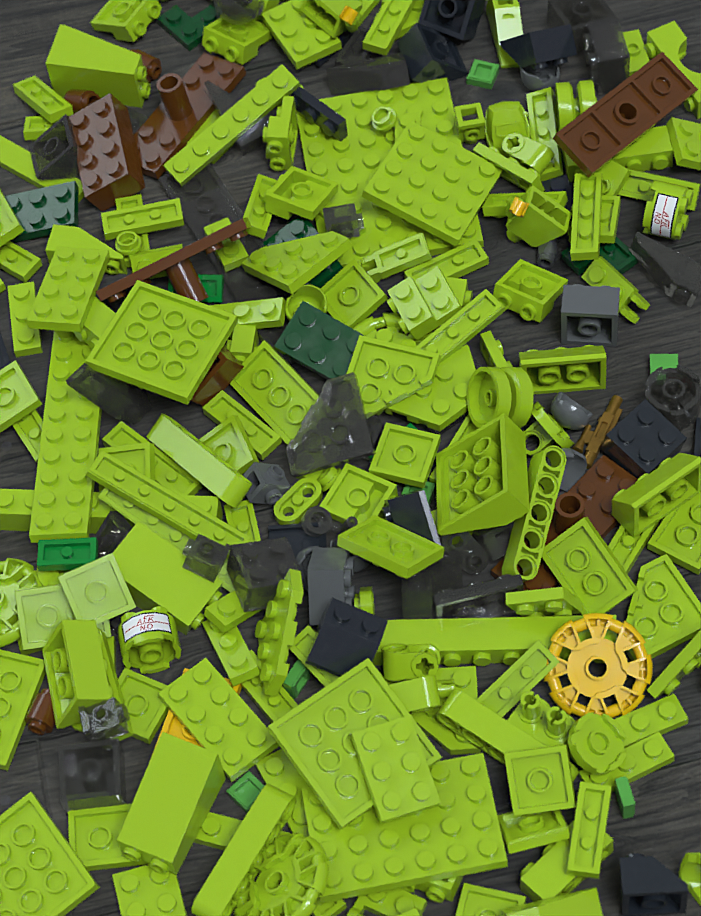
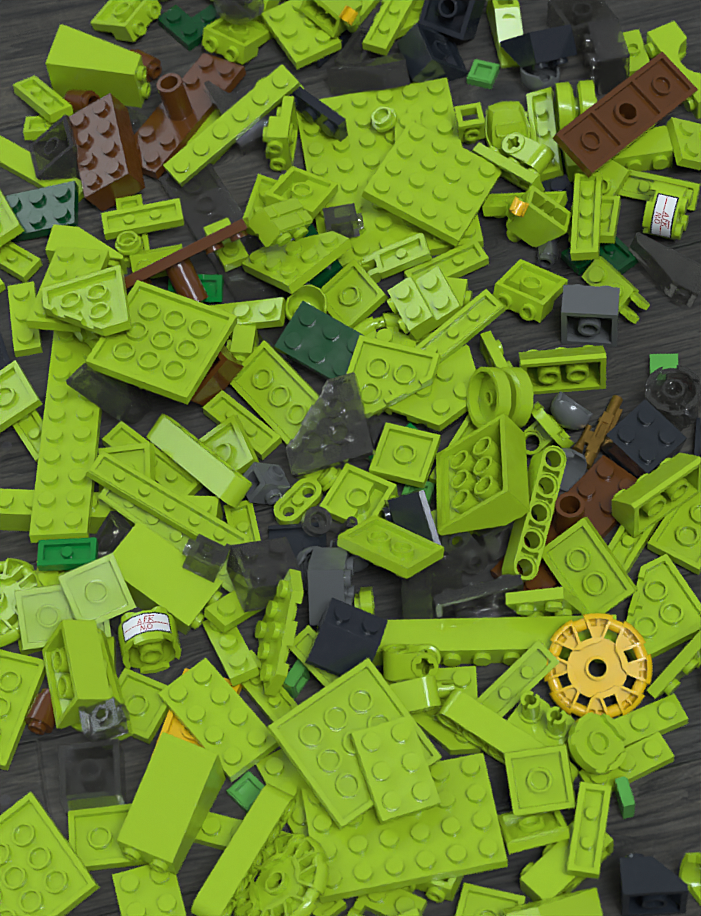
(91, 301): none -> lime plate
(281, 222): none -> lime brick

